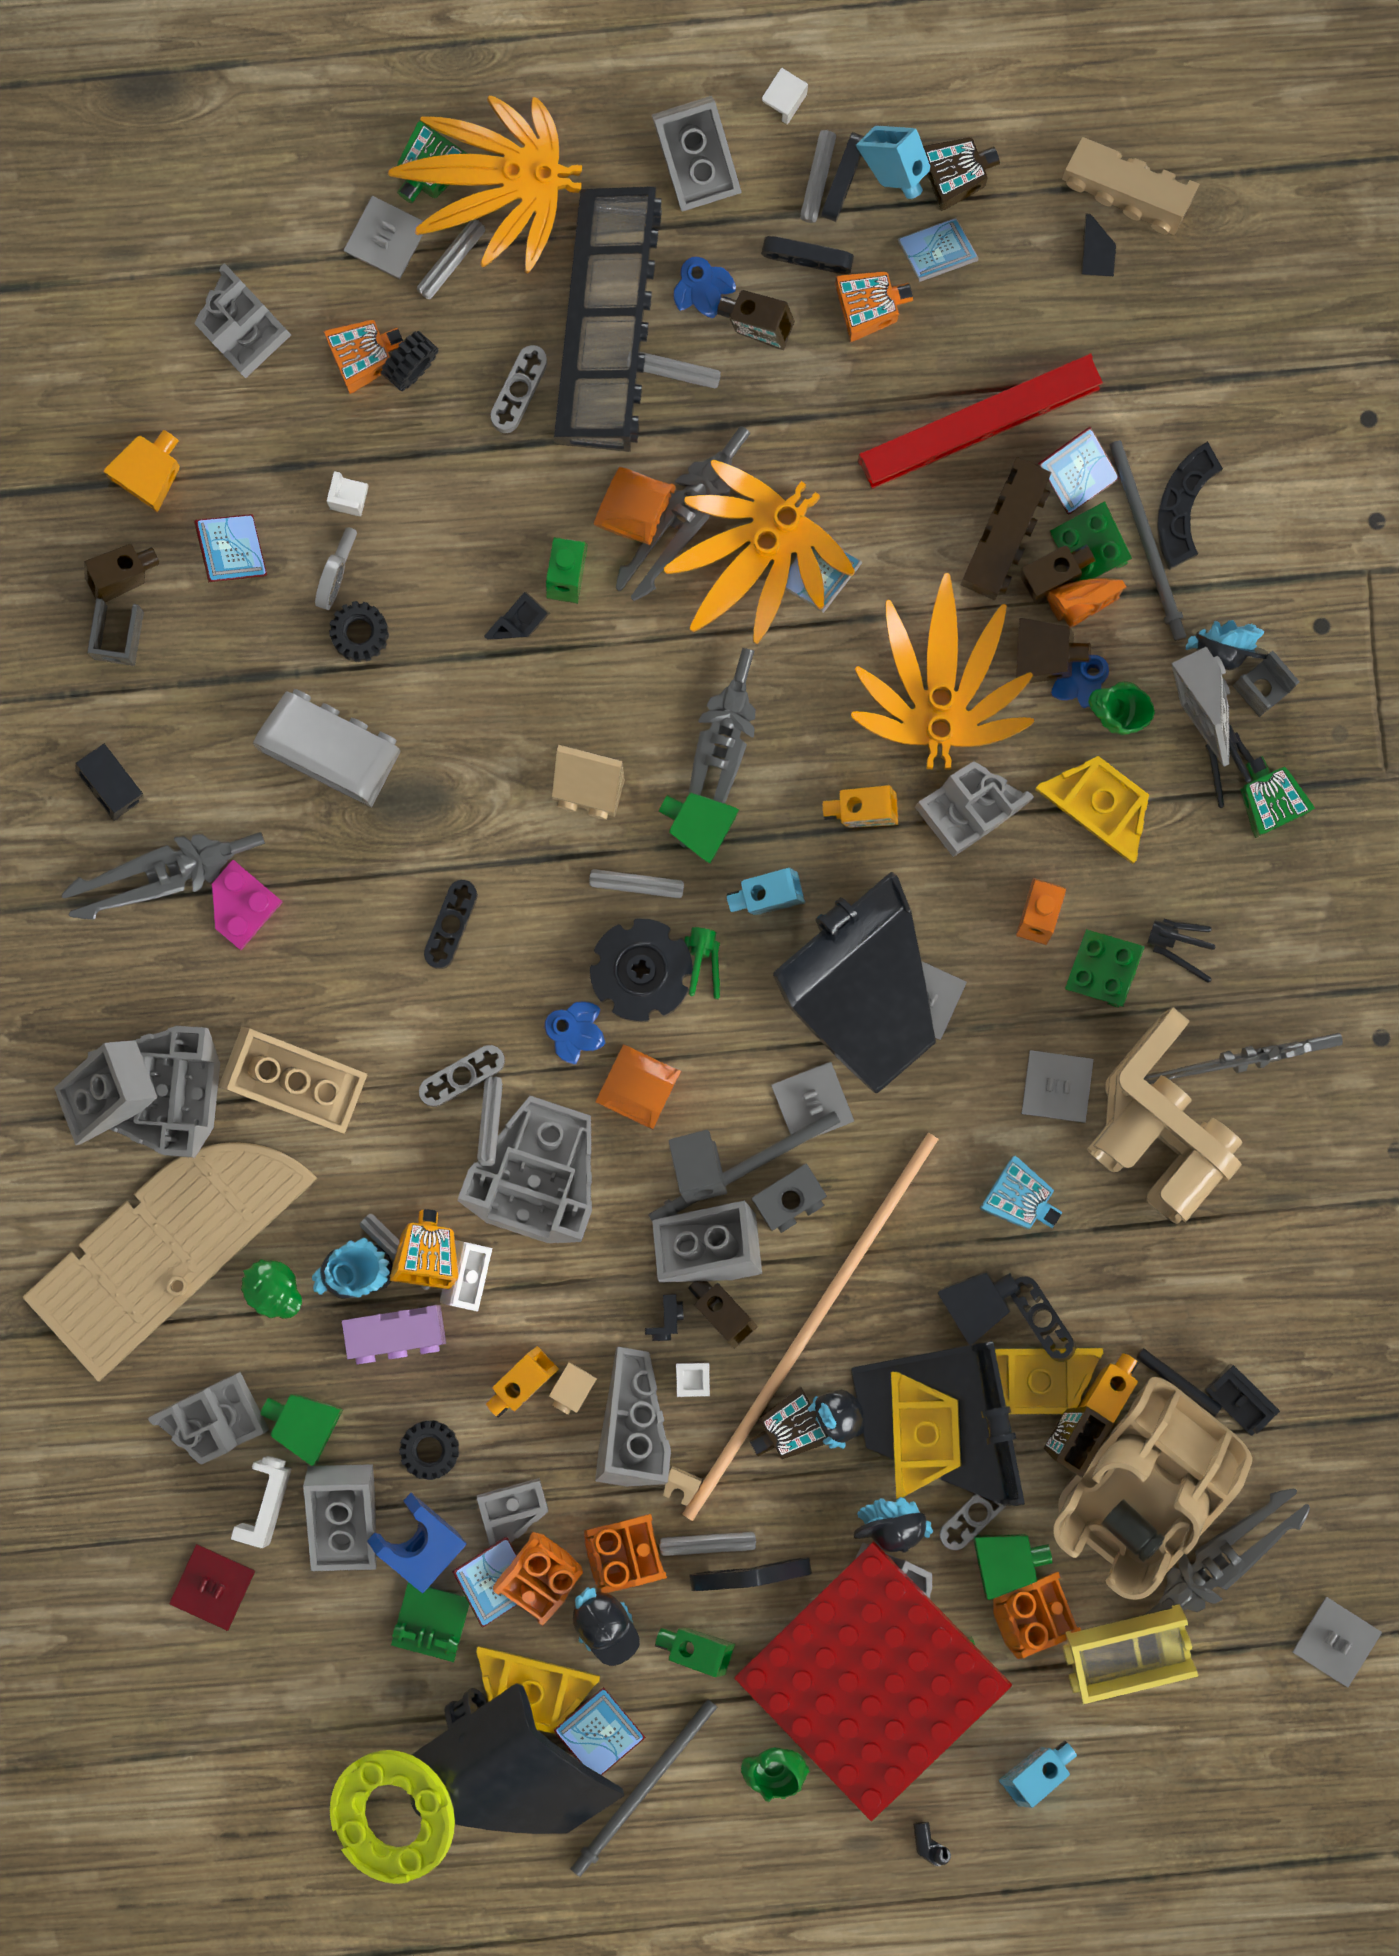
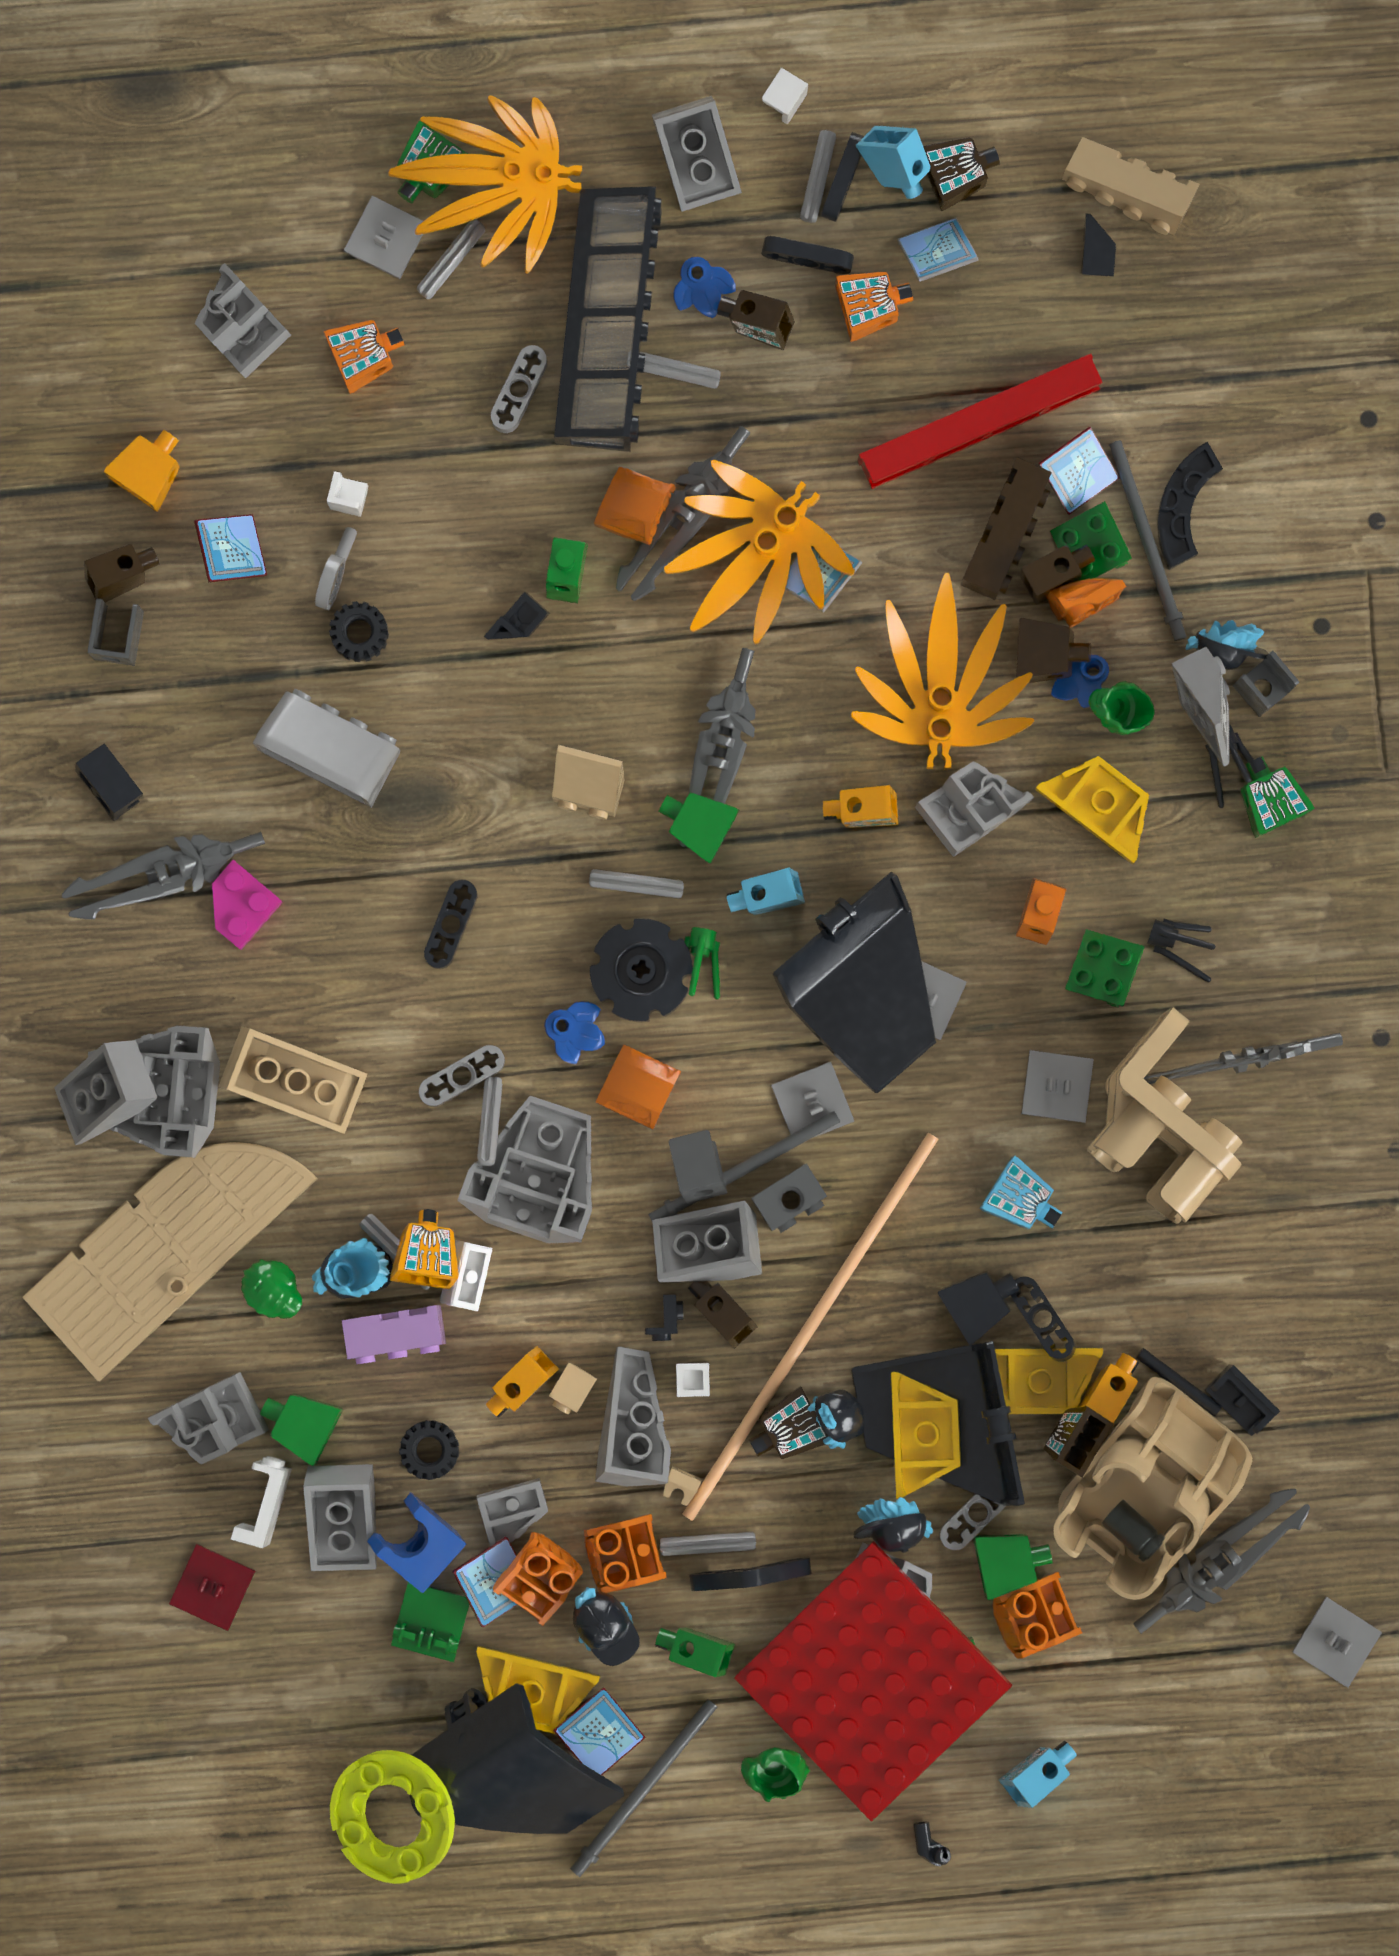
(409, 360): black tyre -> none
(1130, 1655): light yellow door -> none

